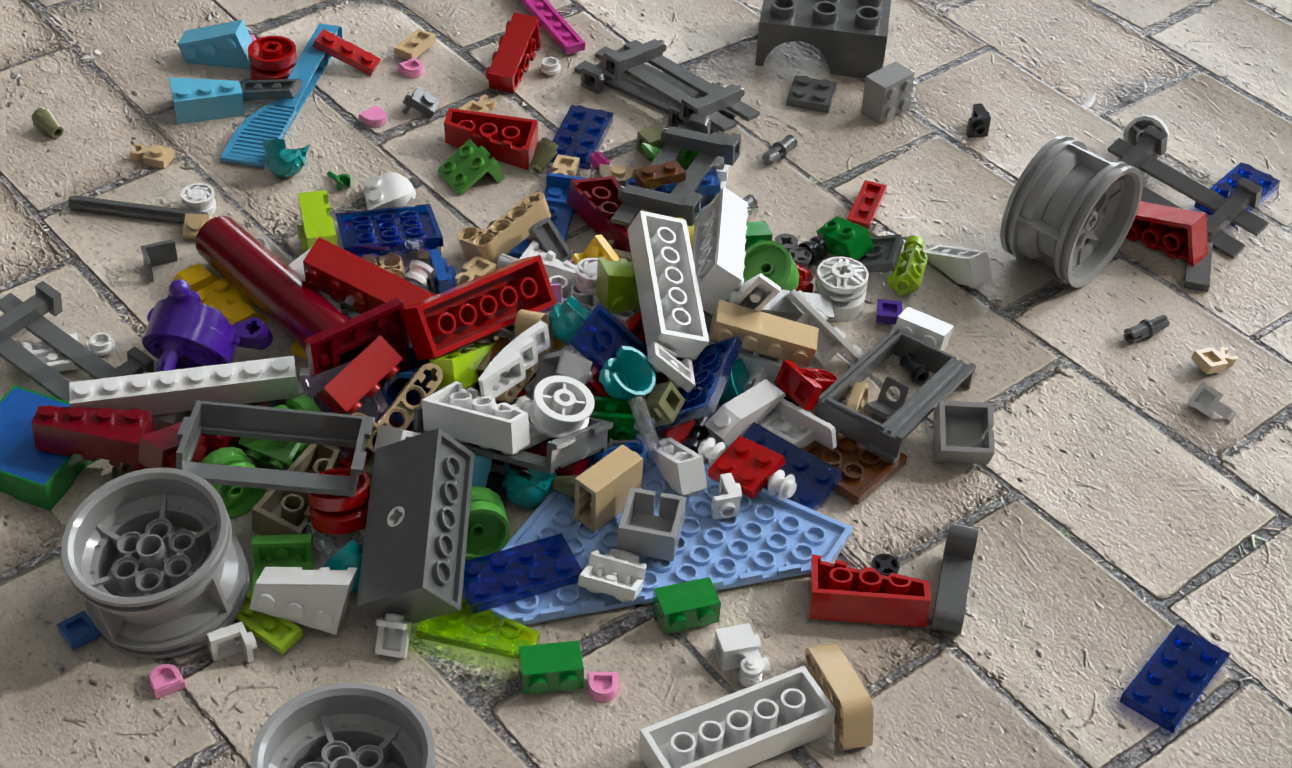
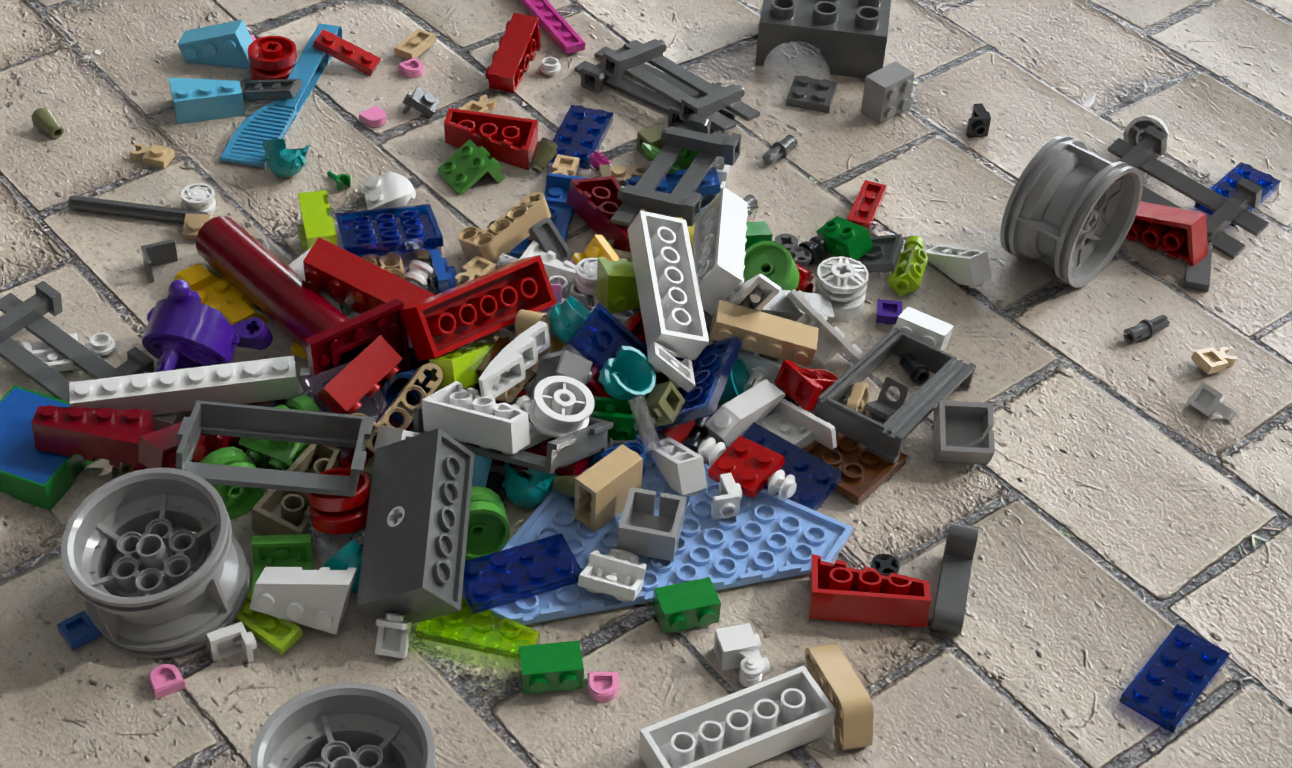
(659, 174): reddish brown plate -> none

